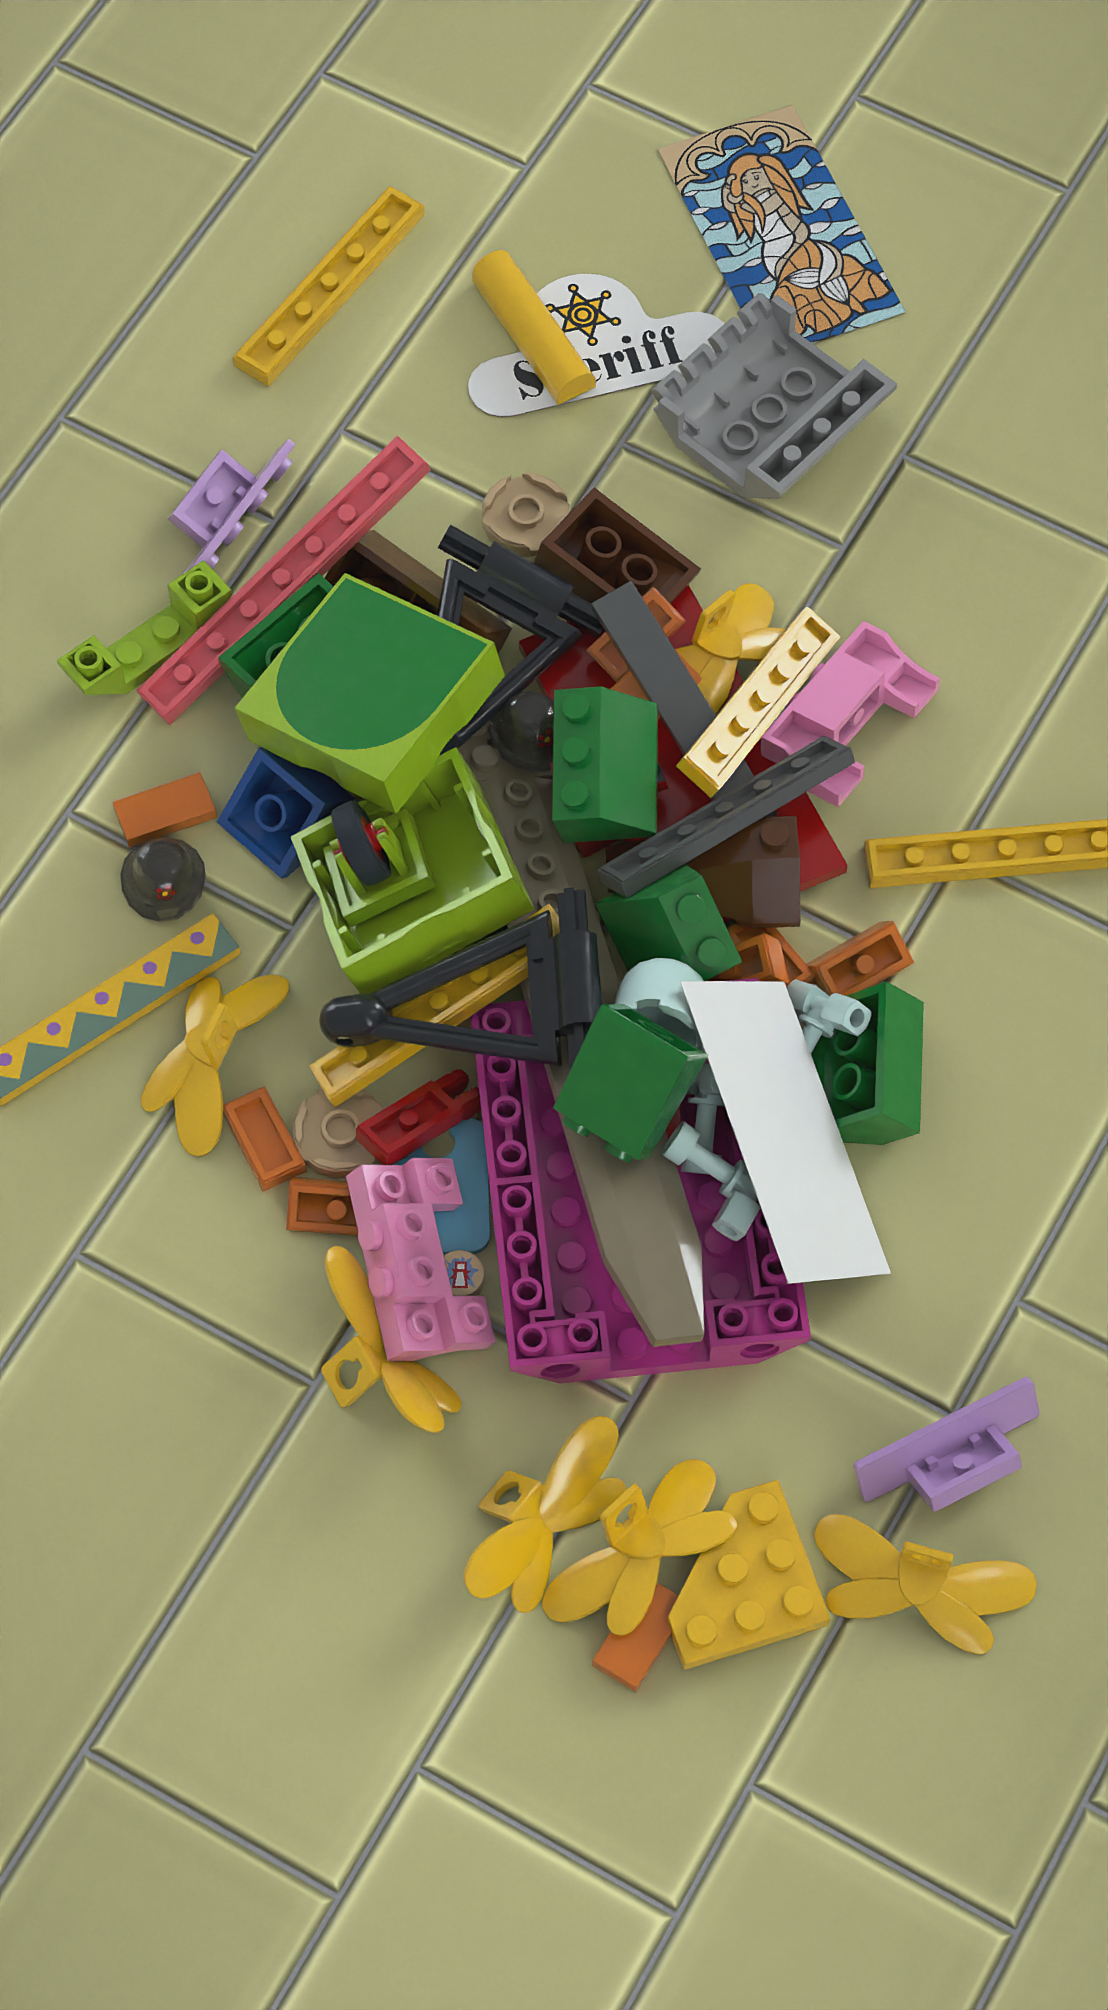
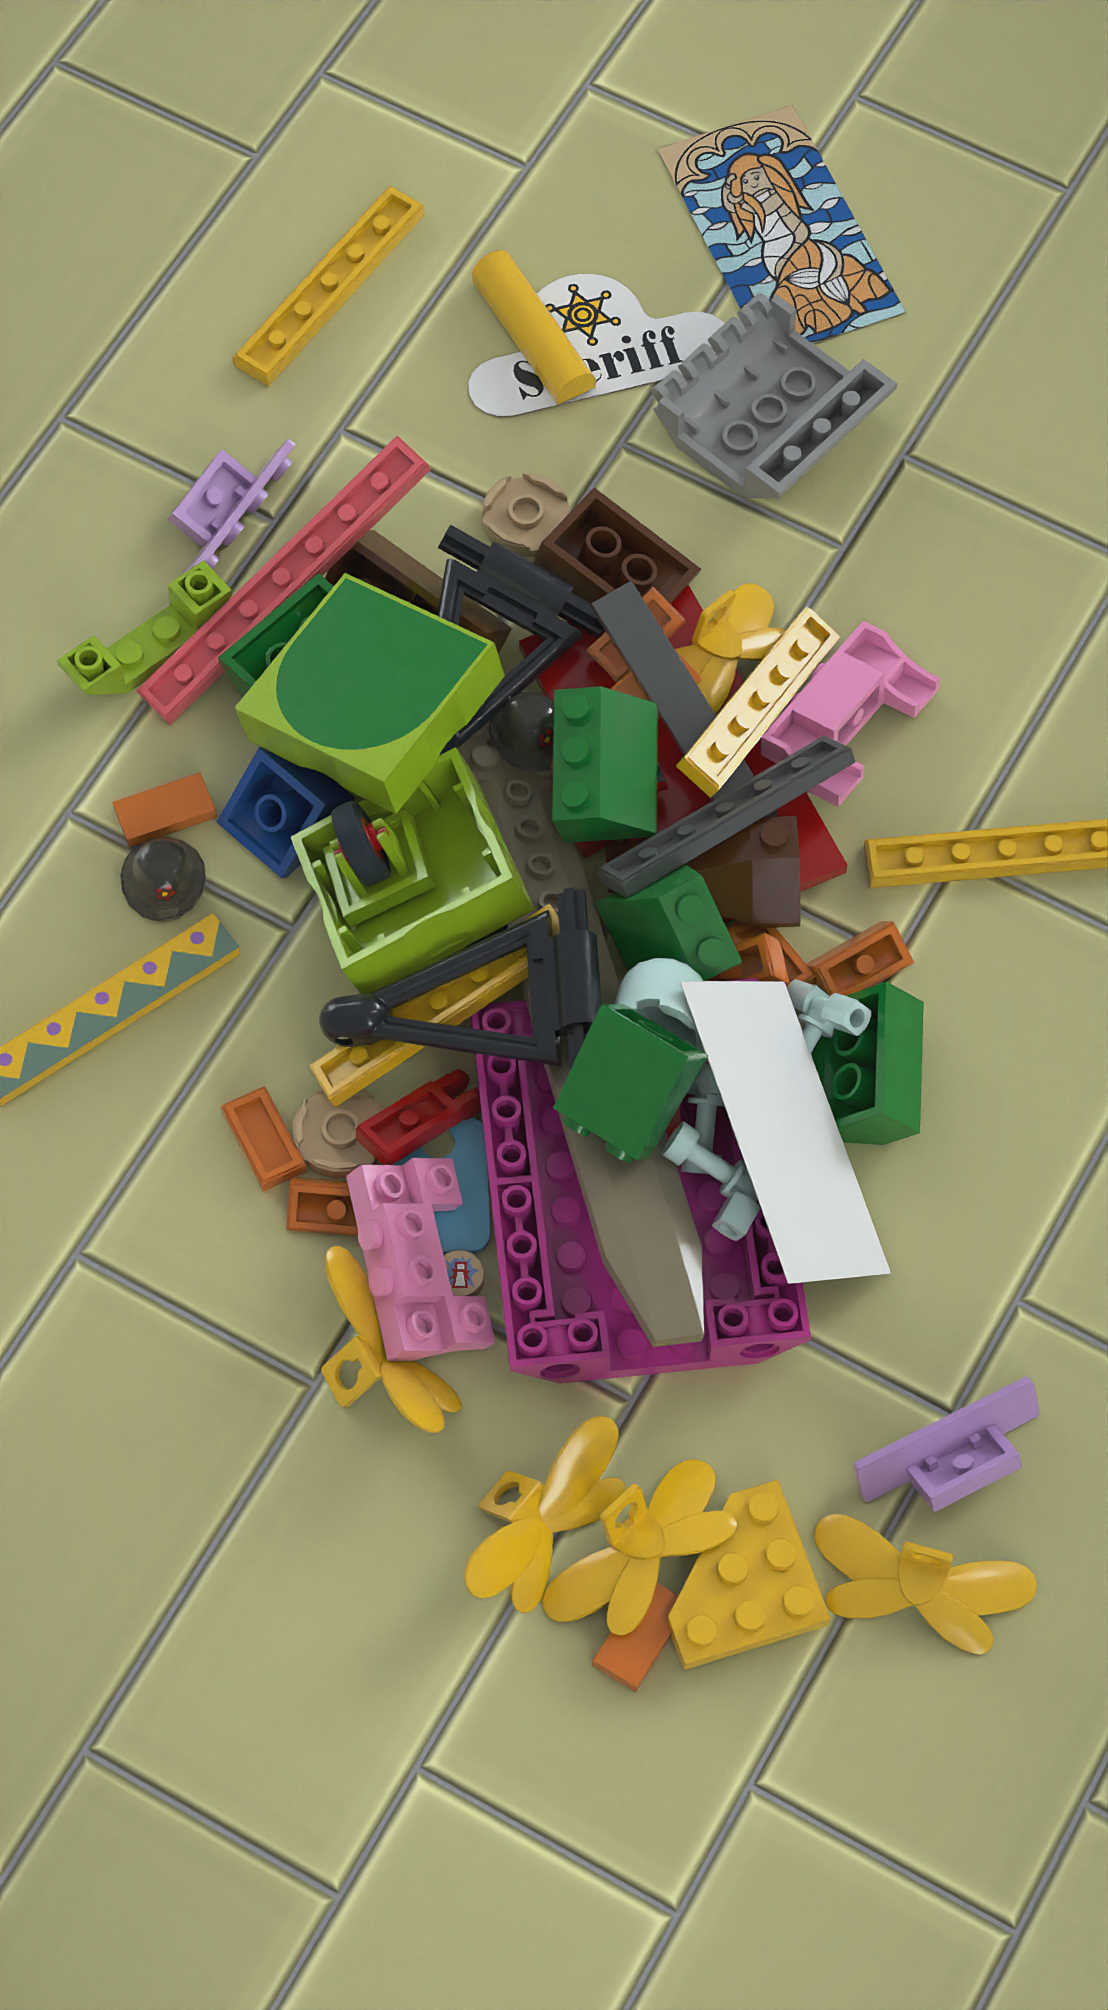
(192, 1067): yellow piece -> none

